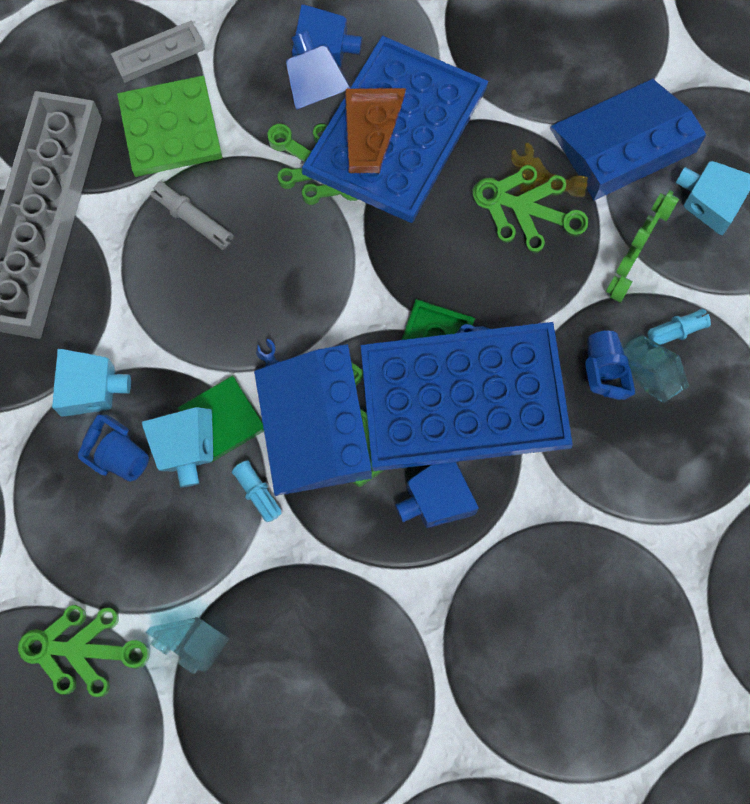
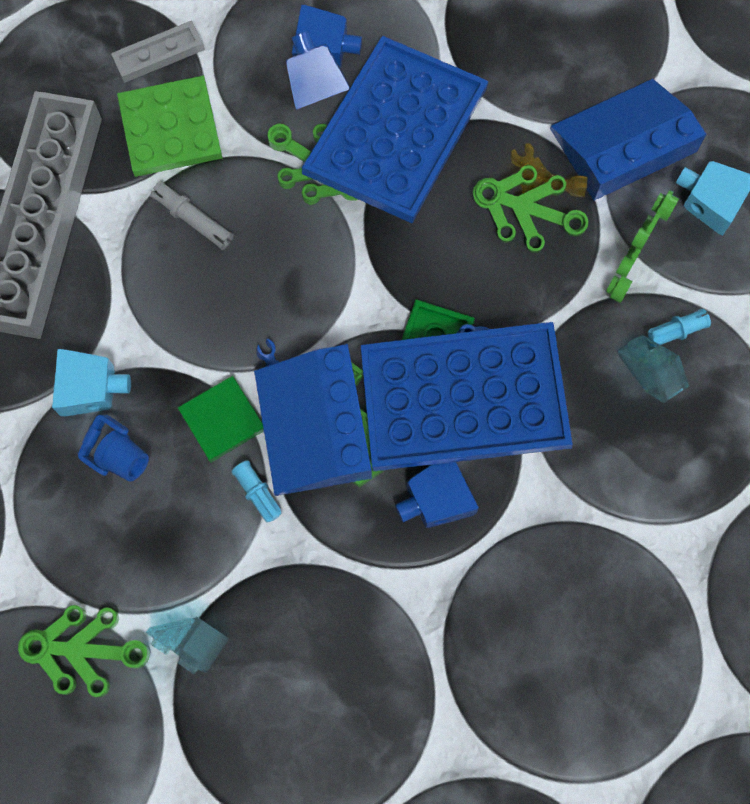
(181, 442): medium azure torso -> none
(370, 125): dark orange wing -> none
(608, 362): blue piece -> none

